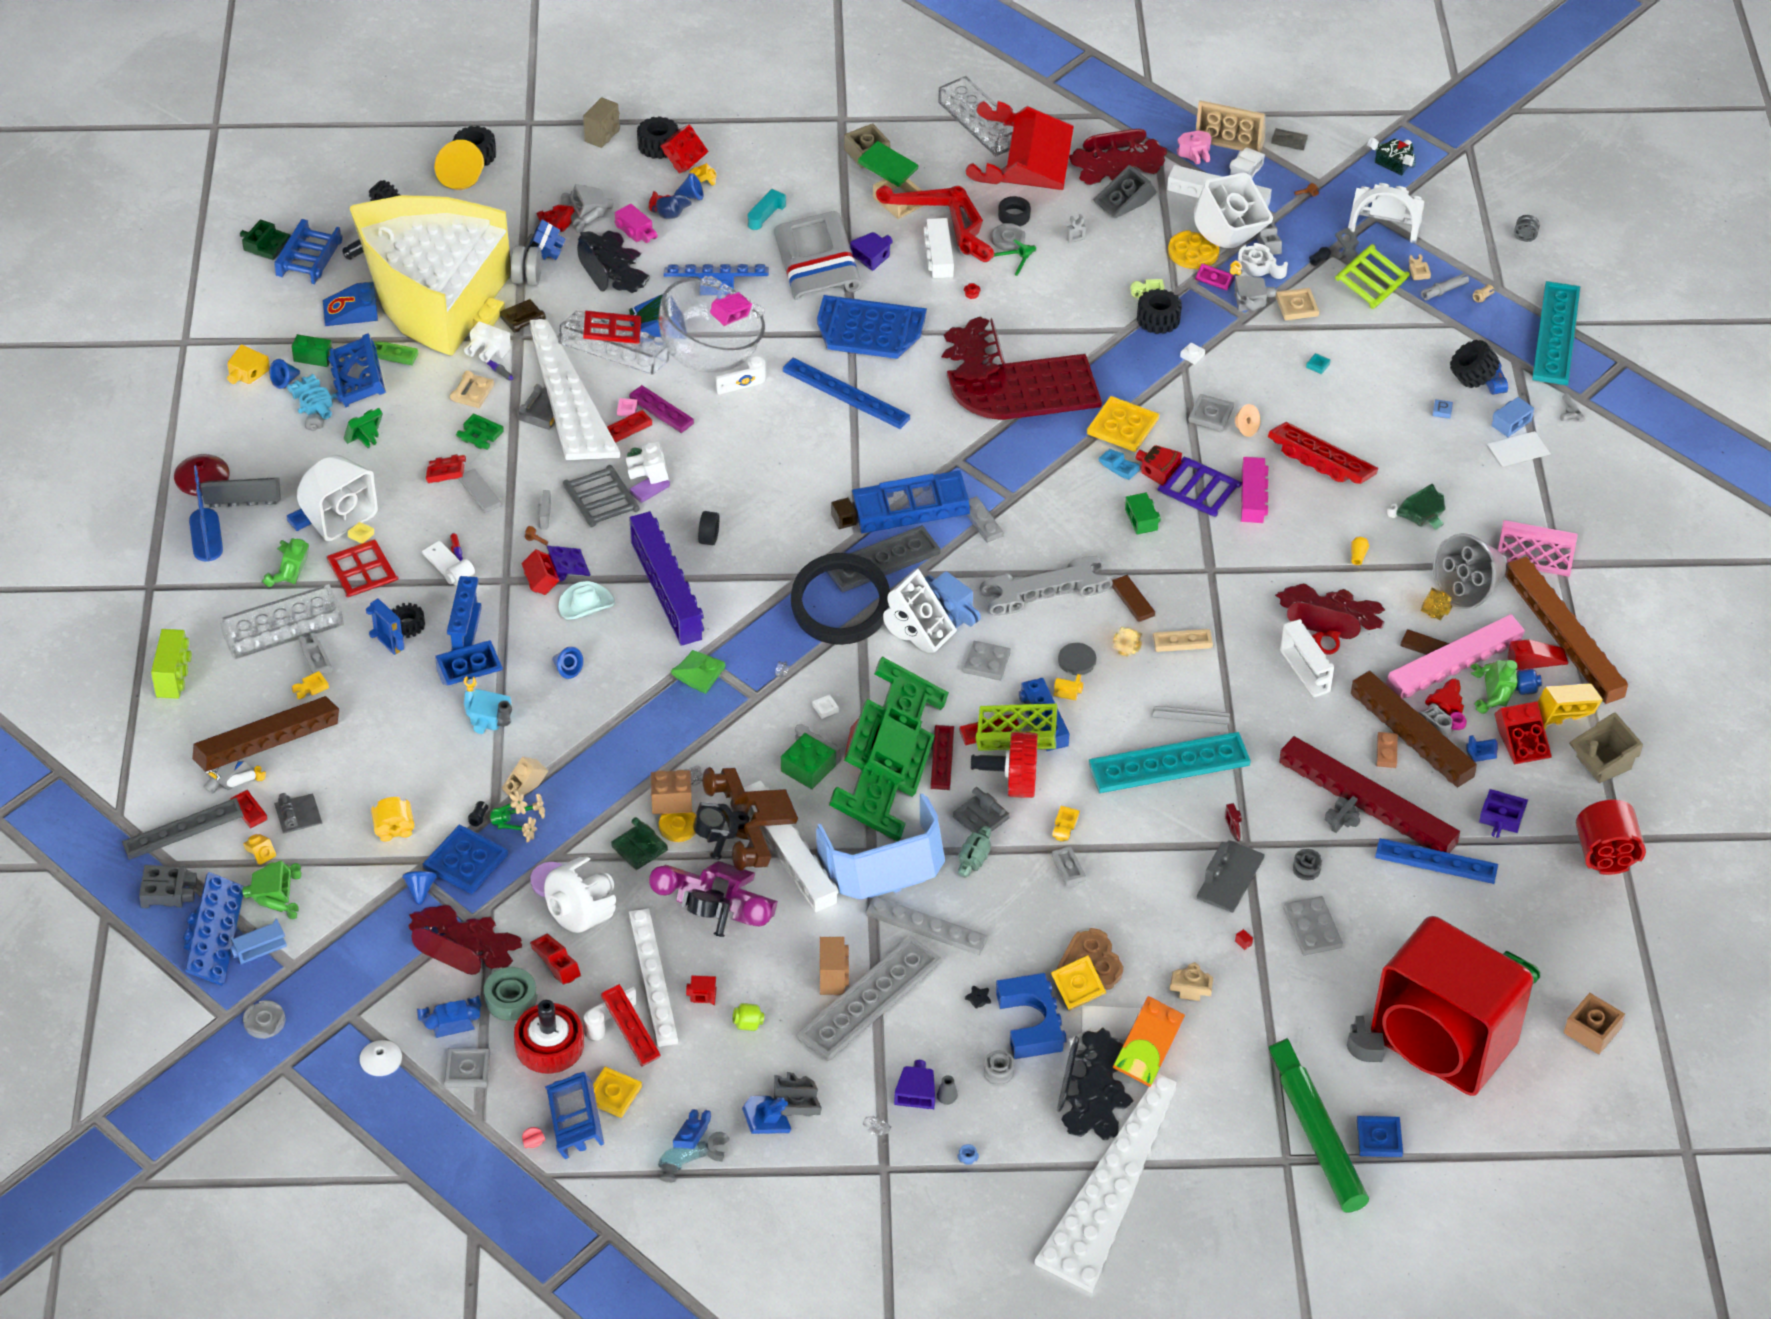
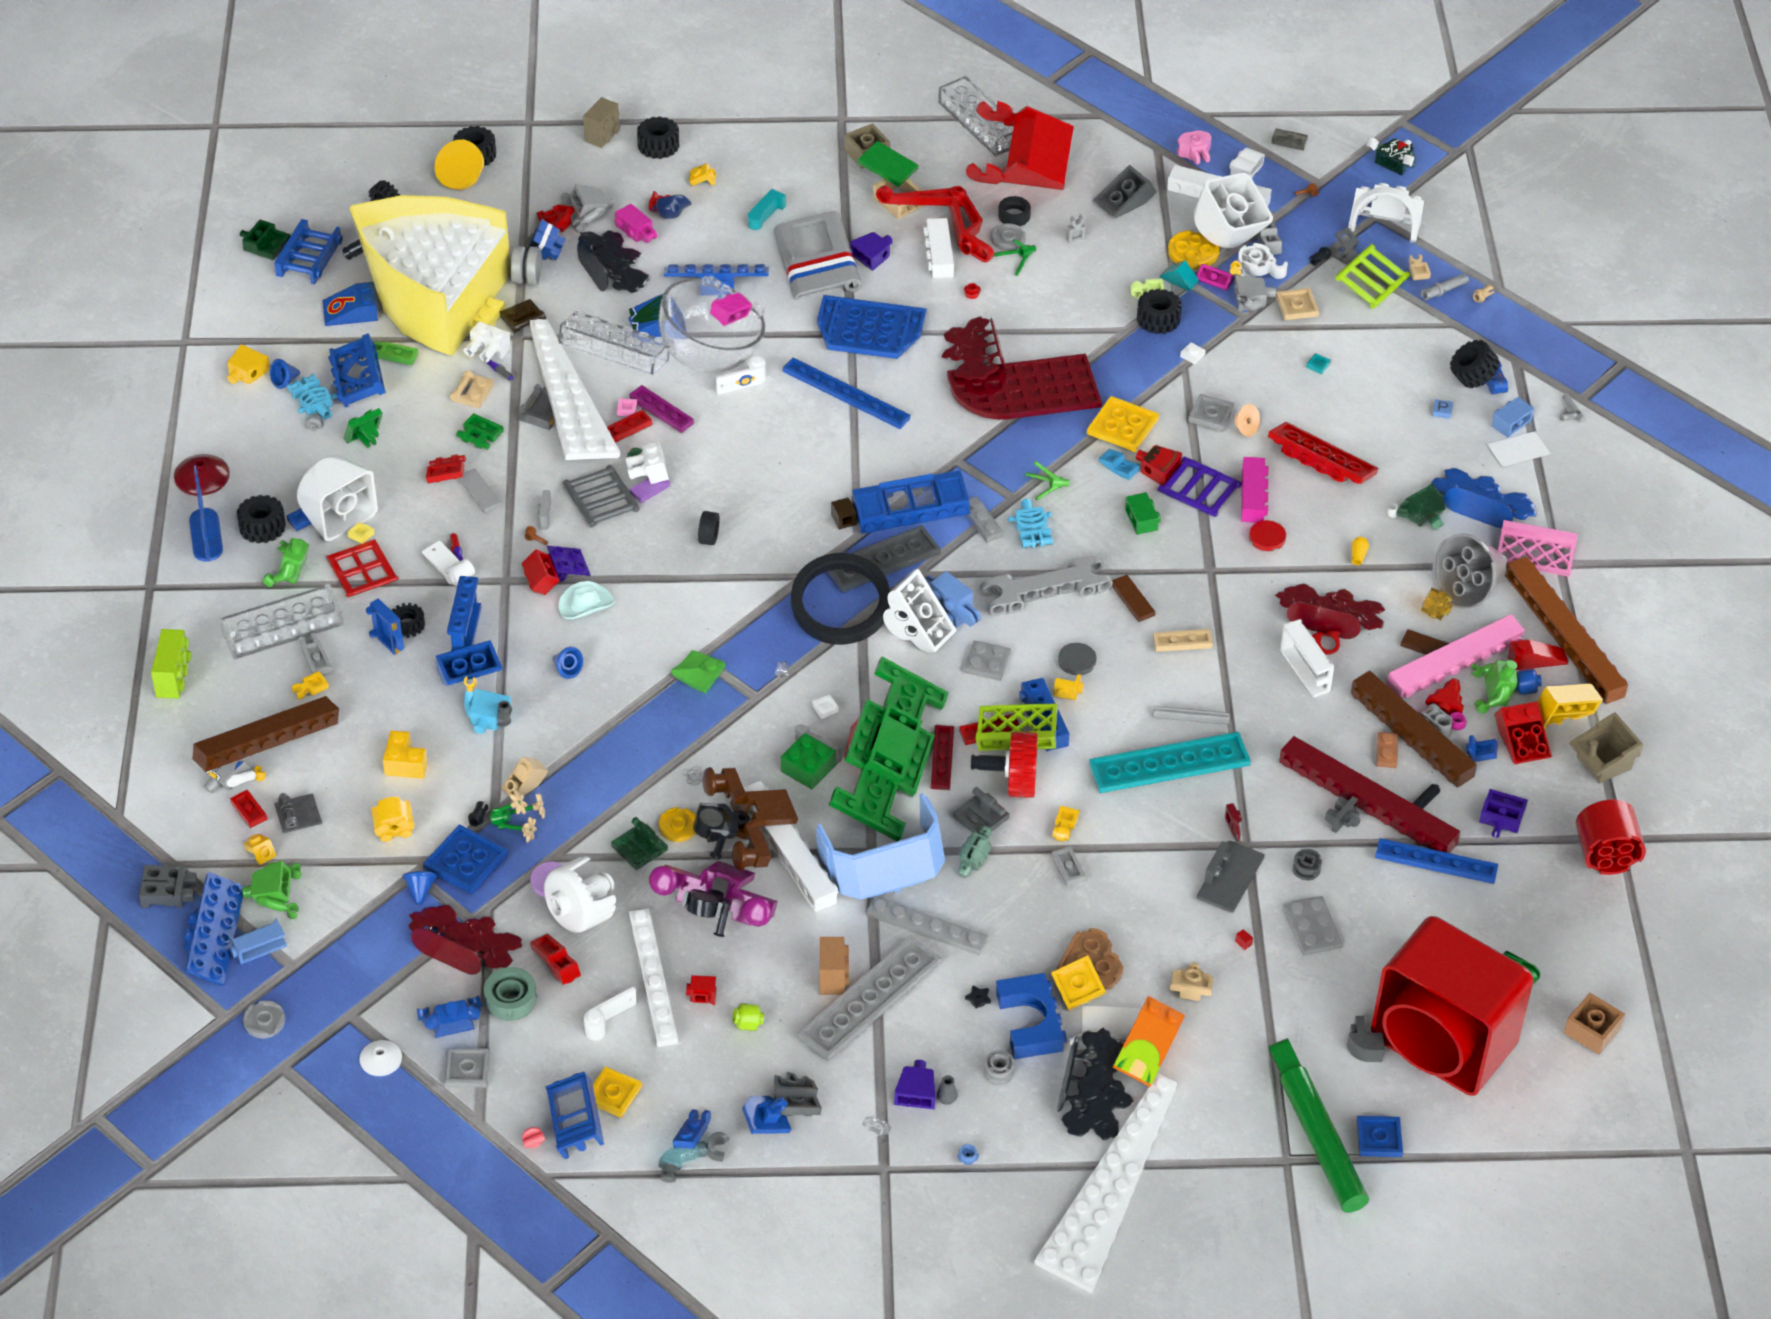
(182, 828): dark grey tile -> none
(241, 491): dark grey slope -> none
(261, 519): none -> black tyre
(311, 350): green brick -> none
(403, 759): none -> yellow brick
(549, 1037): red wheel -> none
(611, 336): red window -> none
(630, 1025): red plate -> none
(666, 578): dark purple brick -> none
(671, 792): medium nougat brick -> none
(684, 148): red brick -> none
(691, 188): blue hat -> none
(1032, 525): none -> medium azure torso
(1054, 480): none -> bright green plant
(1113, 160): dark red plant -> none
(1127, 634): clear yellow brick -> none
(1180, 275): none -> teal slope
(1231, 126): tan slope -> none
(1267, 535): none -> red tile
(1427, 796): none -> black axle
(1482, 499): none -> blue plant
(1526, 227): dark grey wheel -> none
(1556, 333): teal plate -> none

